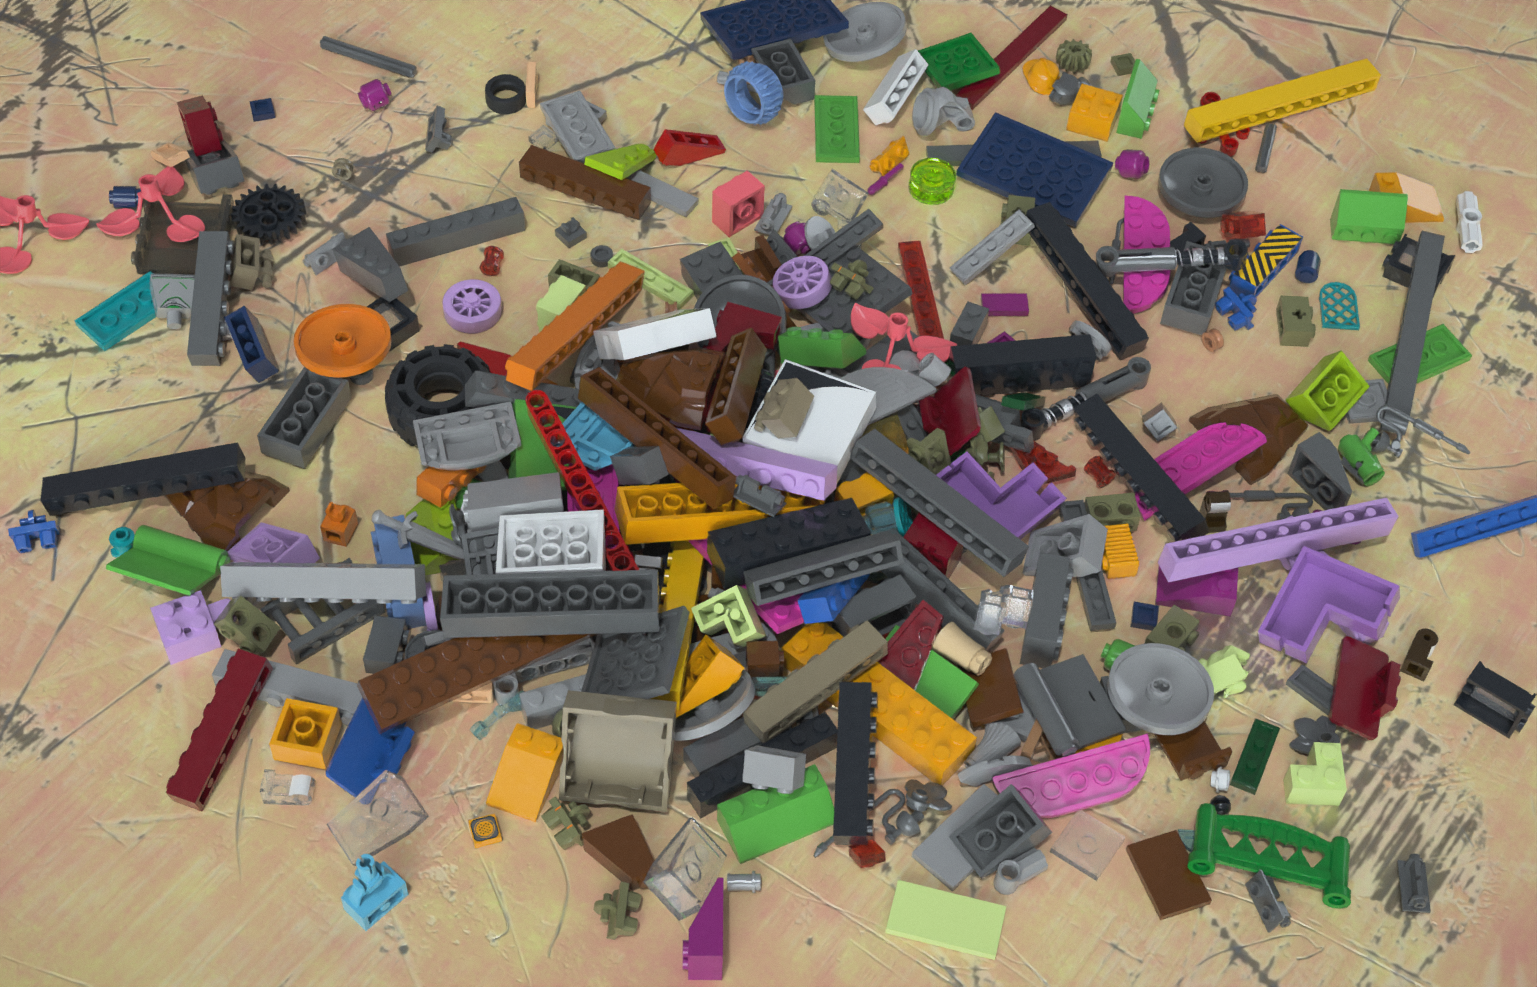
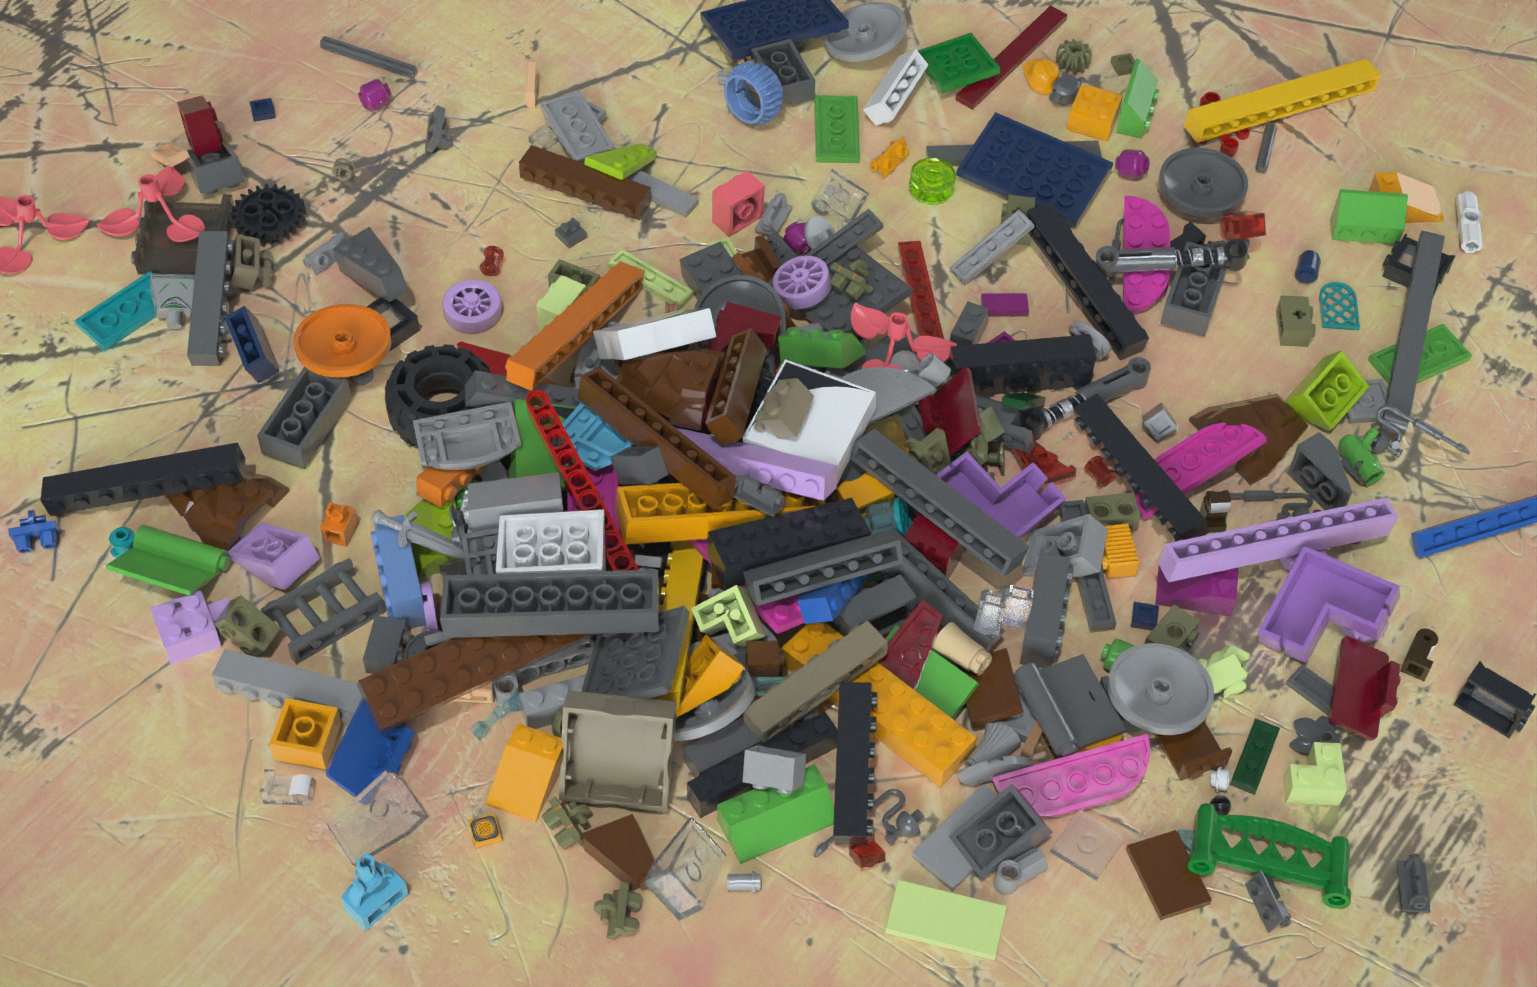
(124, 197): dark blue brick -> none
(219, 729): dark red brick -> none
(325, 581): light grey brick -> none
(456, 231): dark grey brick -> none
(505, 105): black tyre -> none
(601, 255): dark grey tile -> none
(686, 147): red slope -> none
(705, 945): magenta slope -> none
(883, 180): magenta piece -> none
(928, 795): dark grey plate -> none
(938, 106): light grey piece -> none
(1212, 340): nougat bush -> none
(1240, 305): blue hips -> none
(1266, 261): brick -> none

